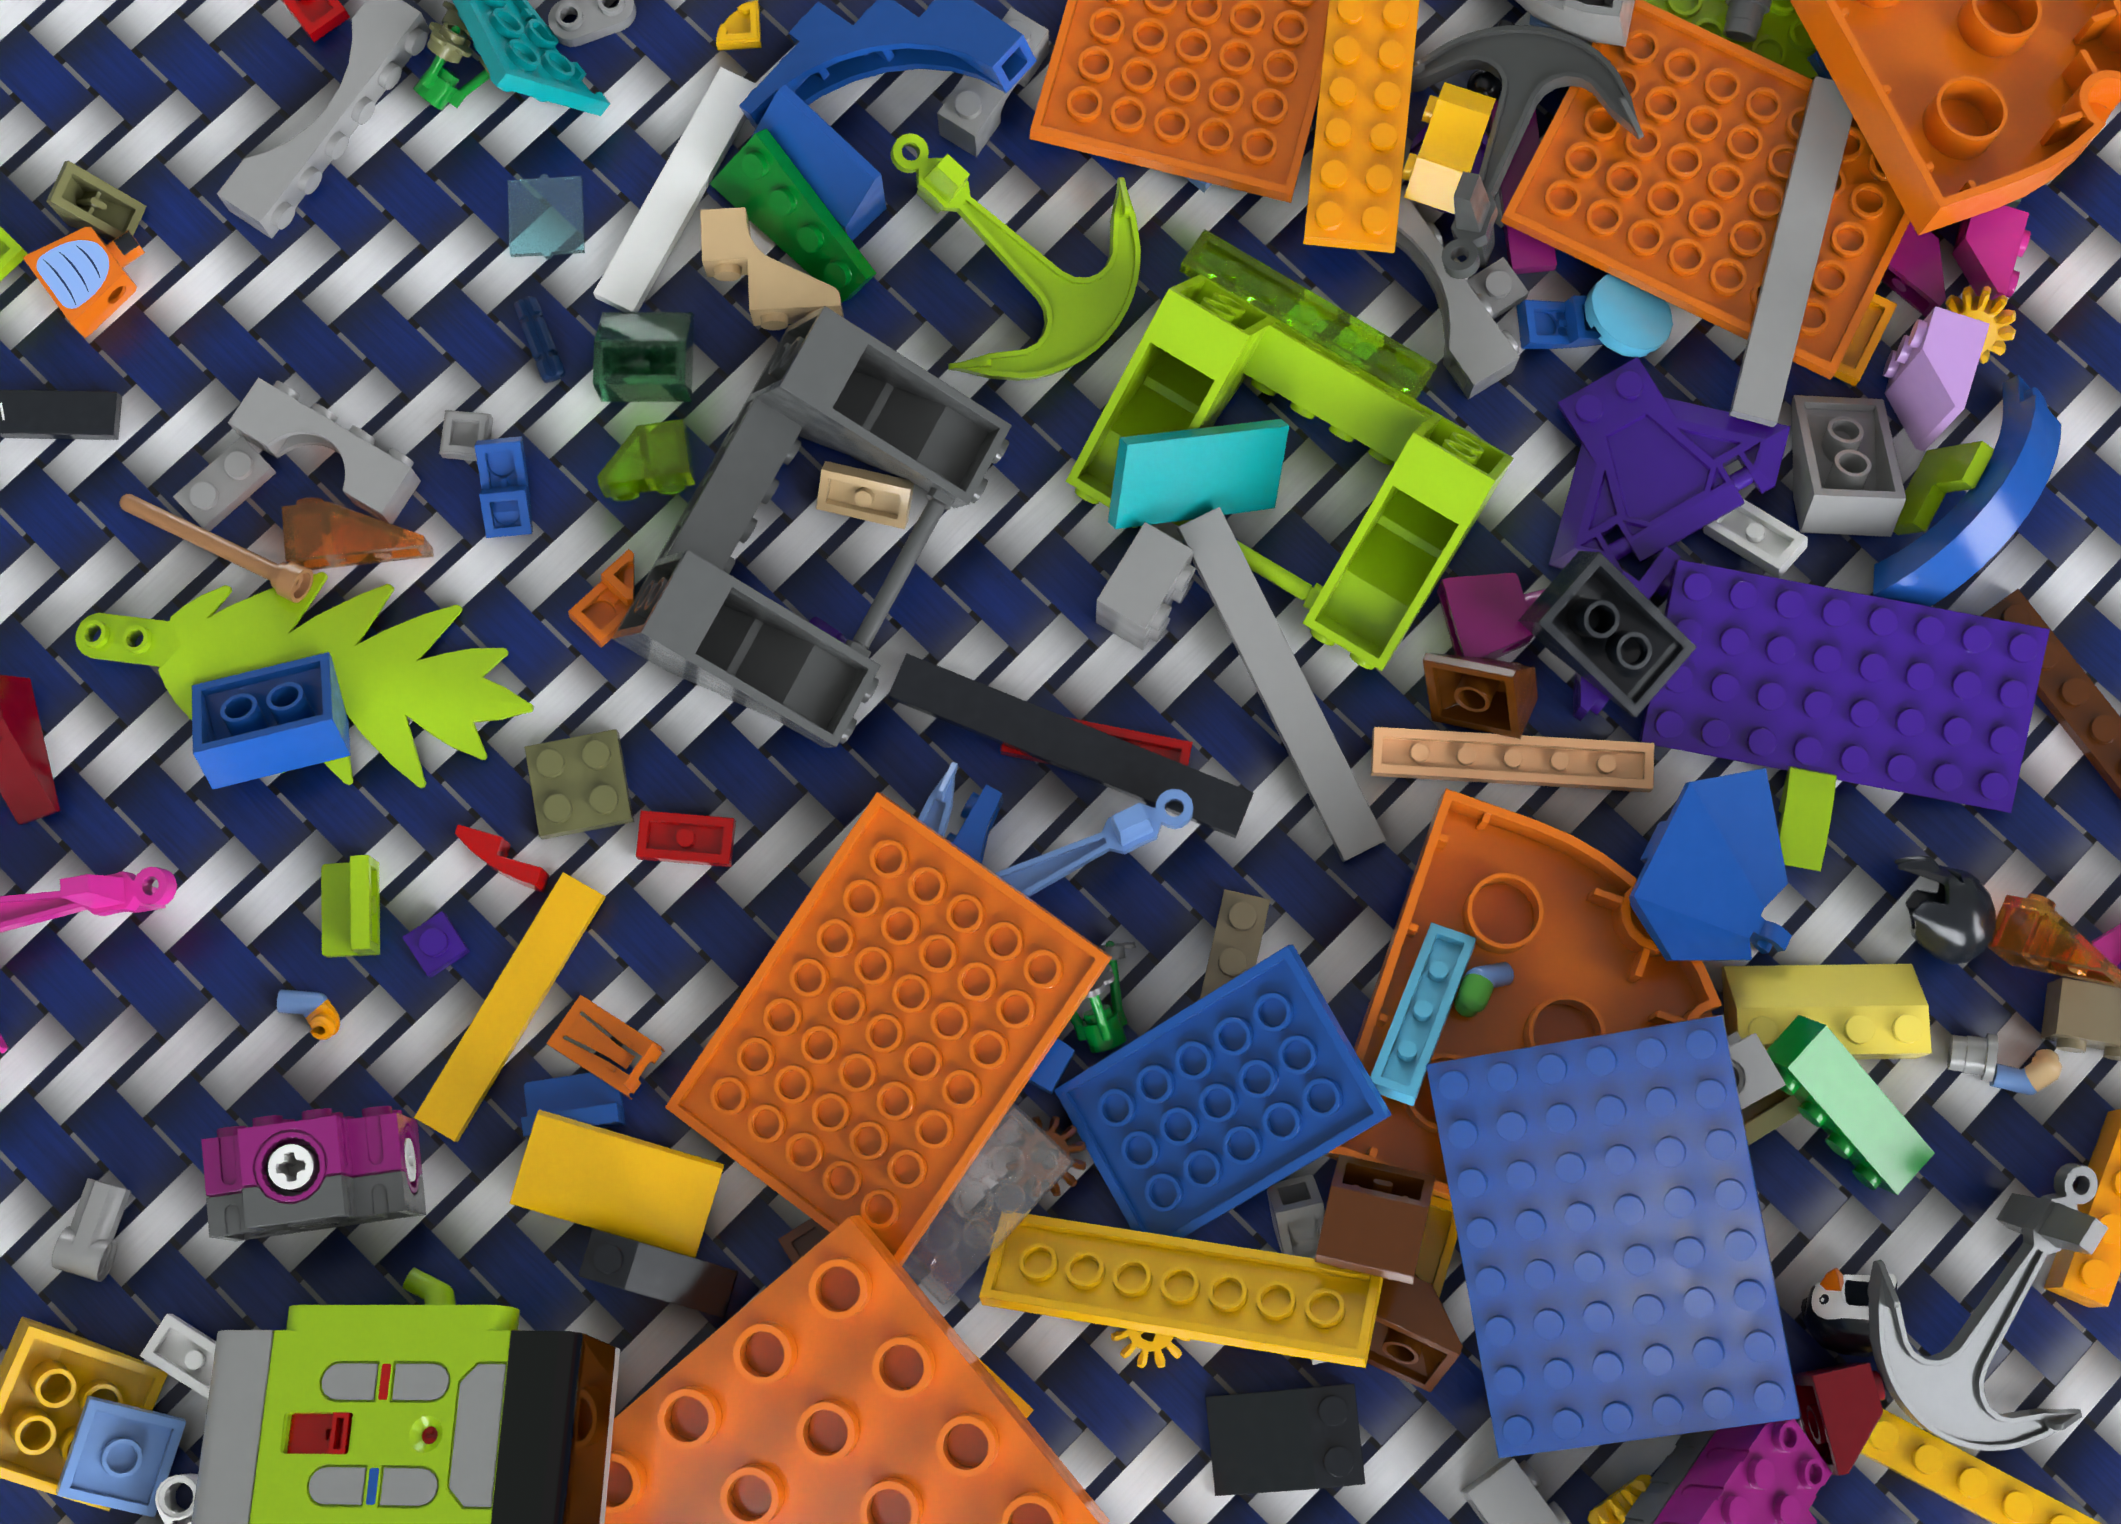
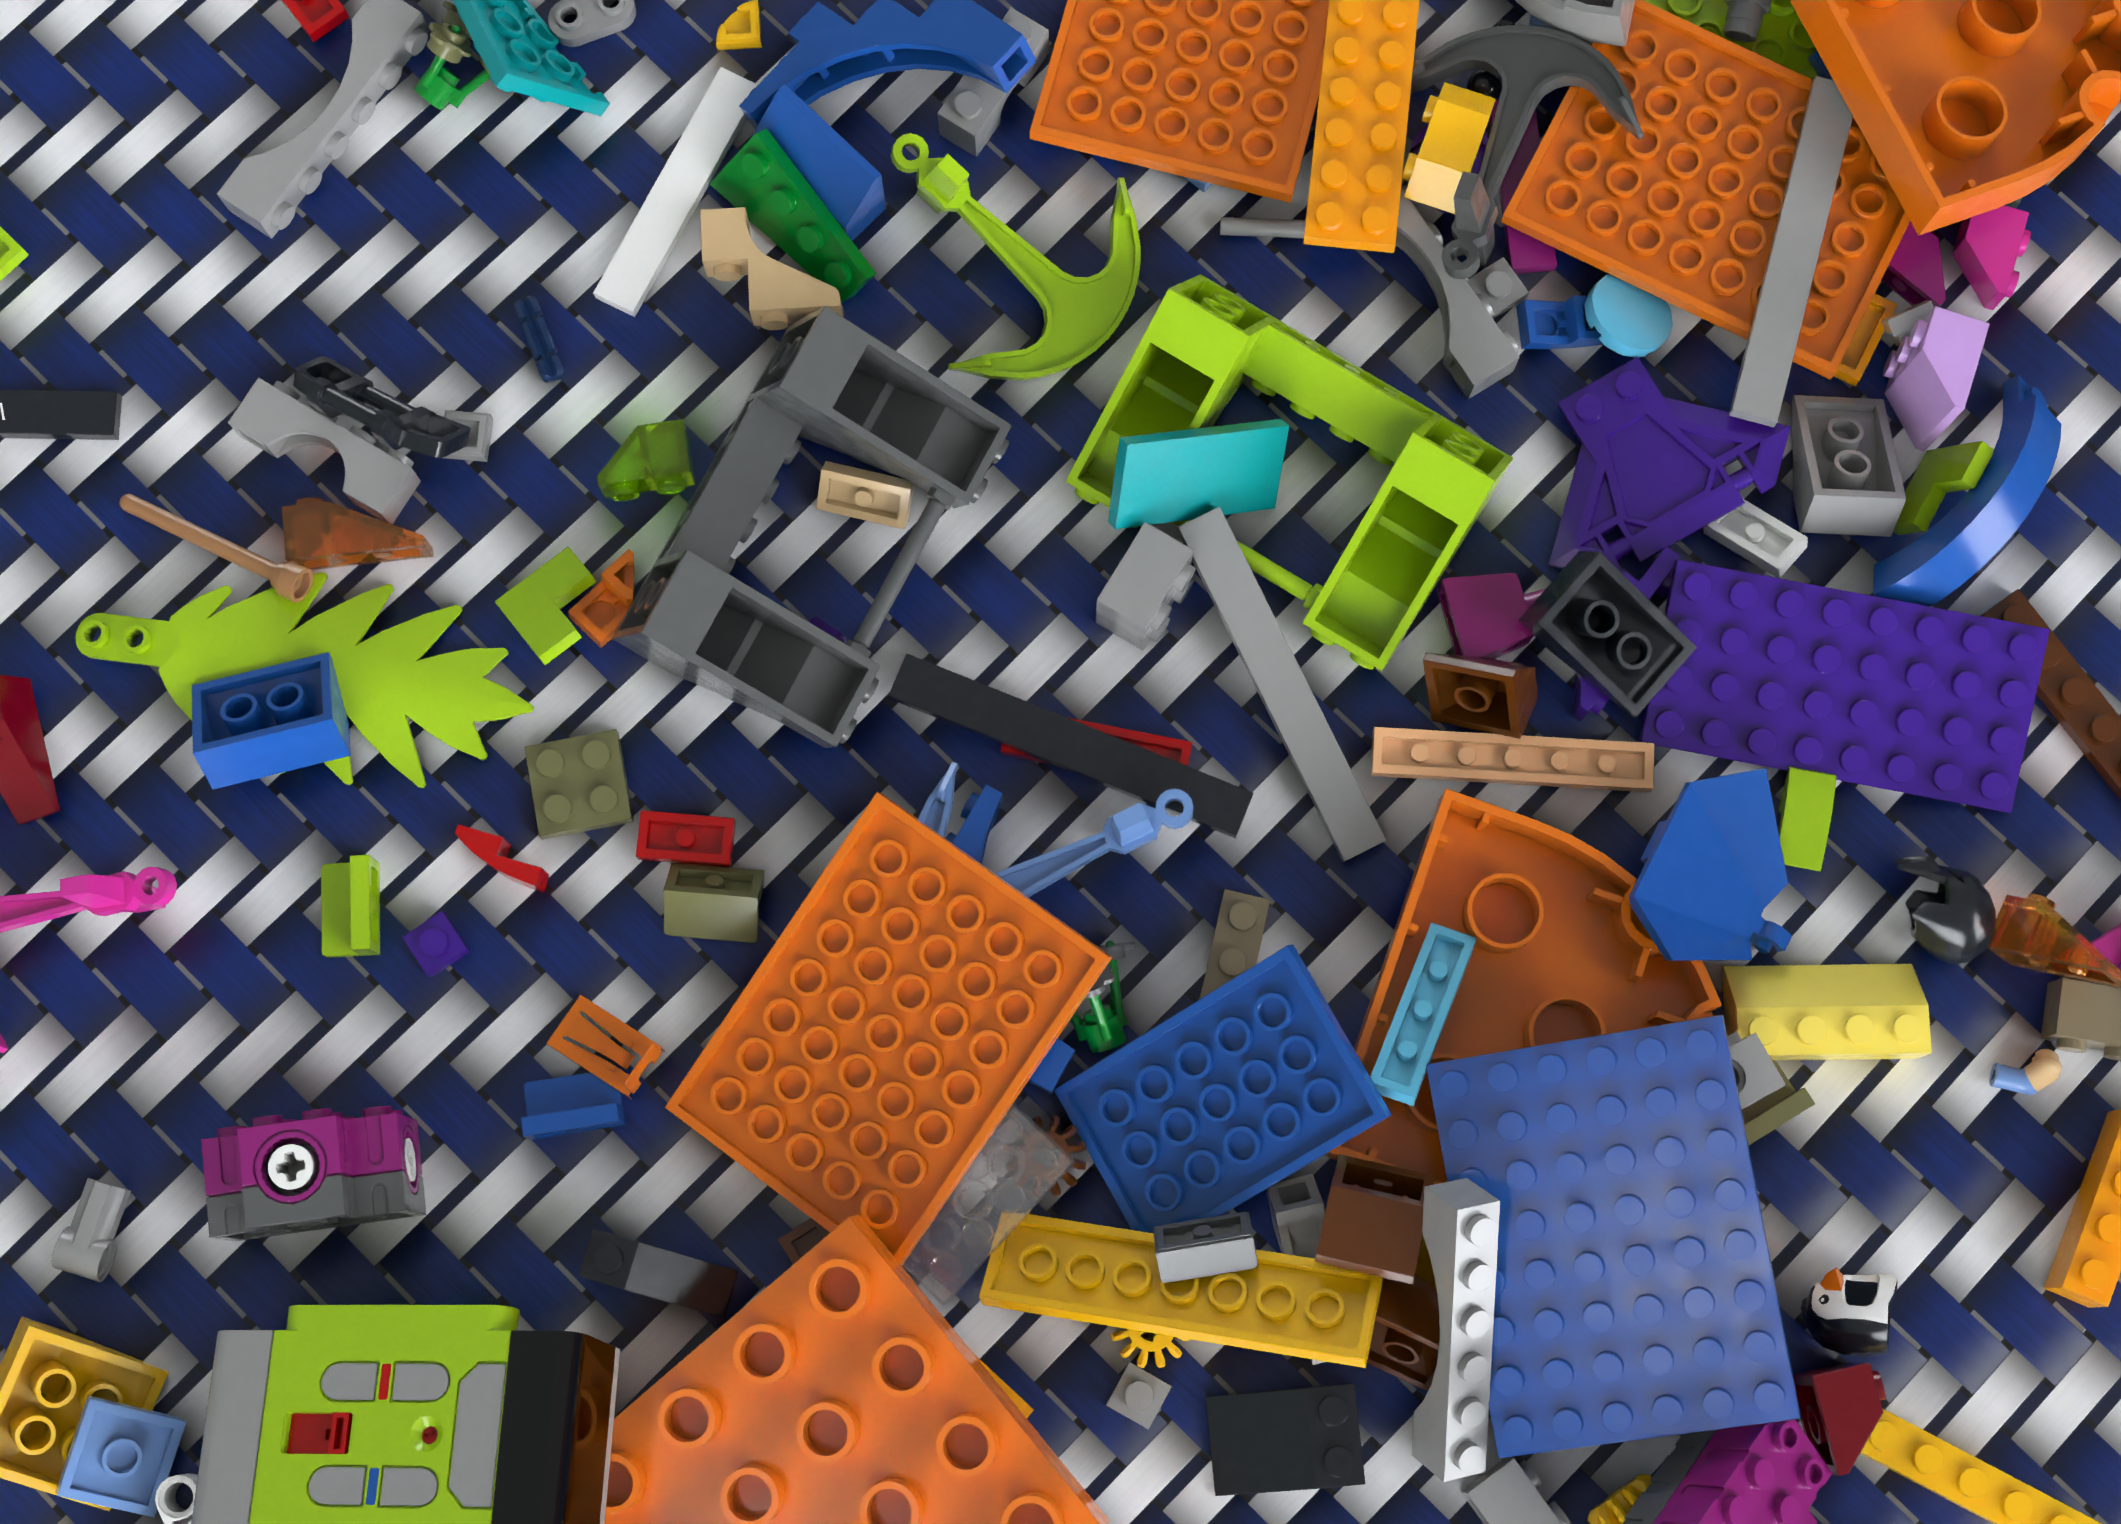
(86, 275): torso -> none
(89, 201): olive slope -> none
(182, 1353): white plate -> none
(224, 484): light grey plate -> none
(314, 1007): arm -> none
(396, 422): none -> black bar
(429, 1288): lime arm -> none
(504, 487): blue slope -> none
(509, 1007): yellow tile -> none
(536, 604): none -> lime tile
(546, 216): clear light blue piece -> none
(616, 1183): yellow tile -> none
(644, 357): clear green slope -> none
(712, 902): none -> olive panel
(1138, 1395): none -> light grey plate
(1205, 1247): none -> slope
(1262, 227): none -> light grey bar
(1308, 314): clear neon green plate -> none
(1463, 1249): none -> light grey arch
(1478, 986): bright green arm -> none
(1848, 1106): brick -> none
(1903, 322): none -> light grey slope
(1947, 1388): piece -> none
(1974, 1055): light grey piece -> none
(1987, 311): yellow gear -> none

